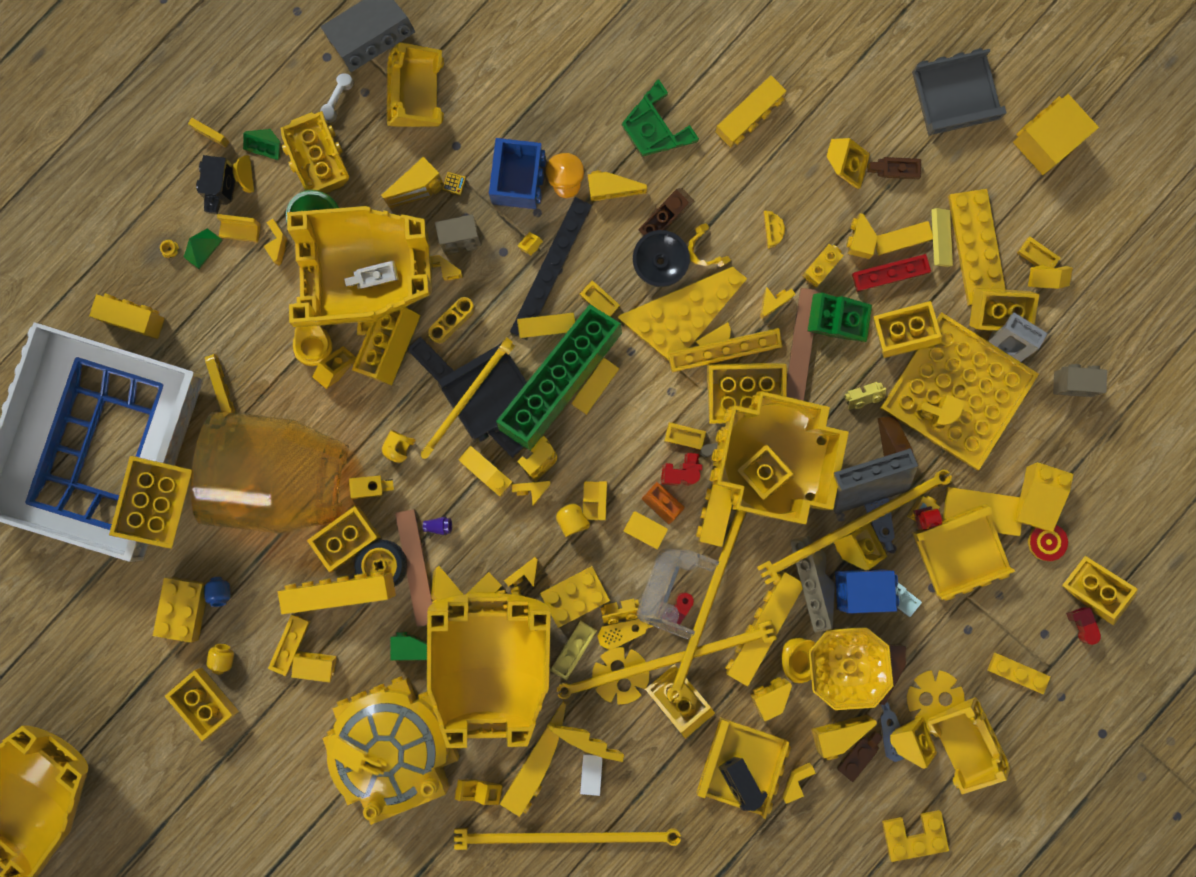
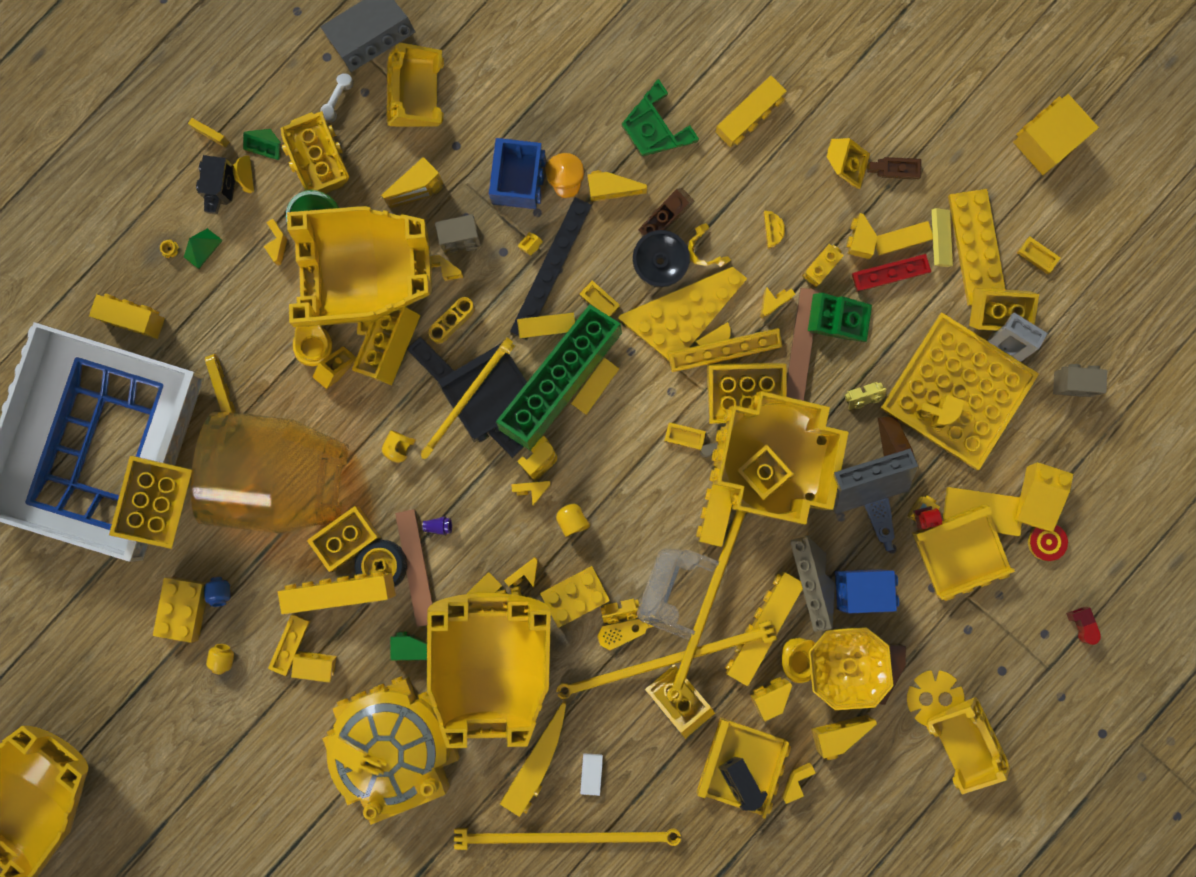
(201, 704): yellow brick -> none
(239, 228): yellow panel -> none
(360, 490): yellow torso -> none
(373, 275): white hinge -> none
(443, 586): yellow slope -> none
(454, 183): yellow tile -> none
(479, 791): yellow slope -> none
(485, 471): yellow slope -> none
(573, 650): light yellow tile -> none
(581, 739): yellow slope -> none
(595, 500): yellow panel -> none
(609, 690): yellow piece -> none
(645, 530): yellow panel -> none
(663, 503): orange slope -> none
(683, 603): red leg -> none
(687, 473): red hips -> none
(773, 569): yellow hinge -> none
(860, 756): reddish brown hinge -> none
(861, 548): yellow slope -> none
(887, 731): sand blue piece -> none
(907, 329): yellow brick -> none
(907, 602): light aqua slope -> none
(914, 742): yellow slope -> none
(927, 843): yellow plate -> none
(957, 92): dark grey panel -> none
(1018, 673): yellow plate -> none
(1050, 277): yellow slope -> none
(1100, 590): yellow slope -> none

